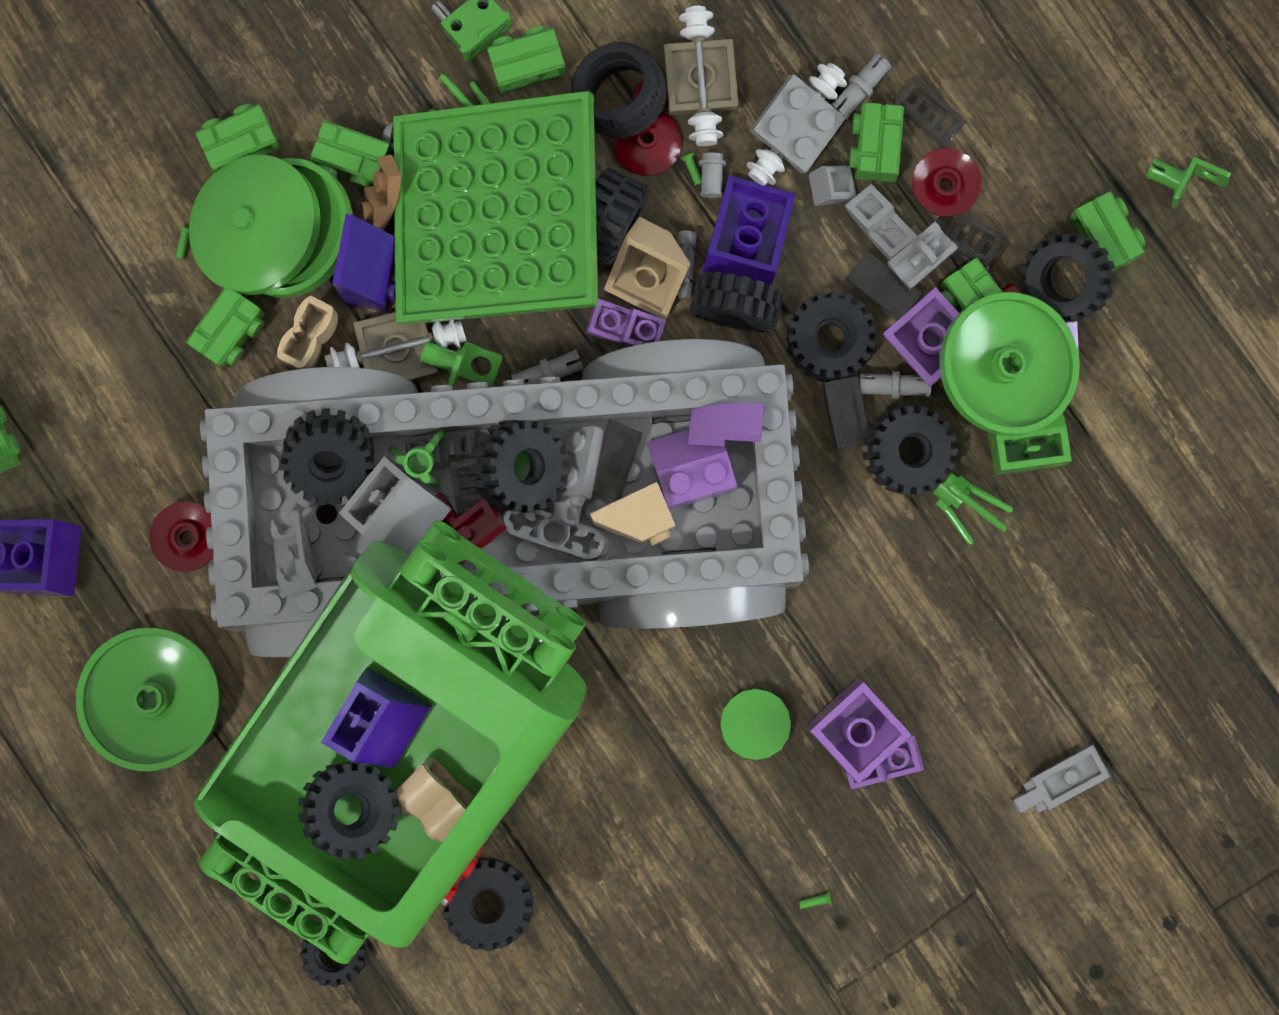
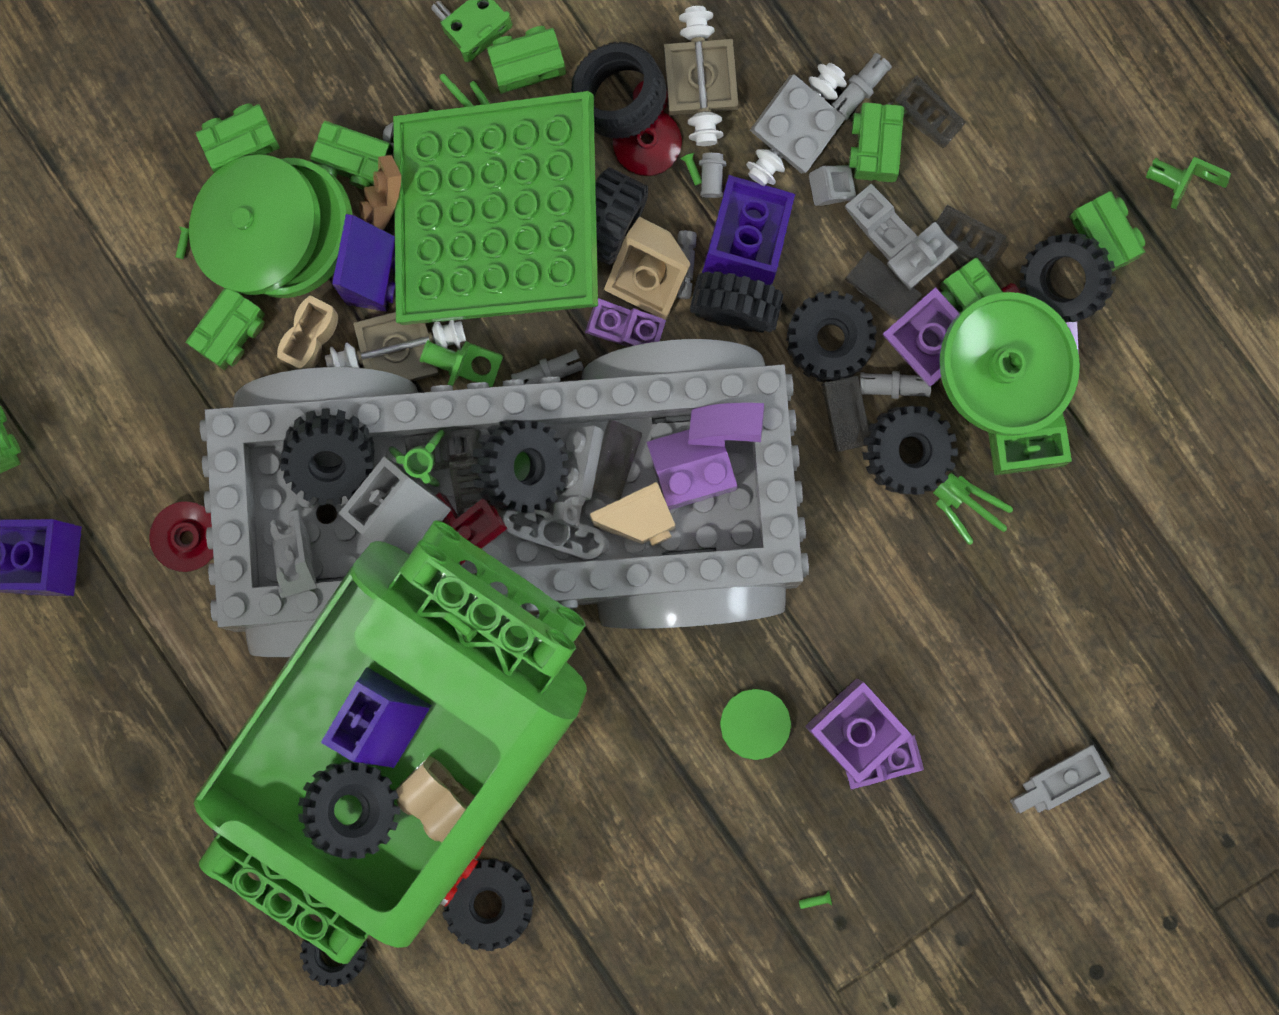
(148, 699): bright green dish -> none
(953, 167): dark red dish -> none

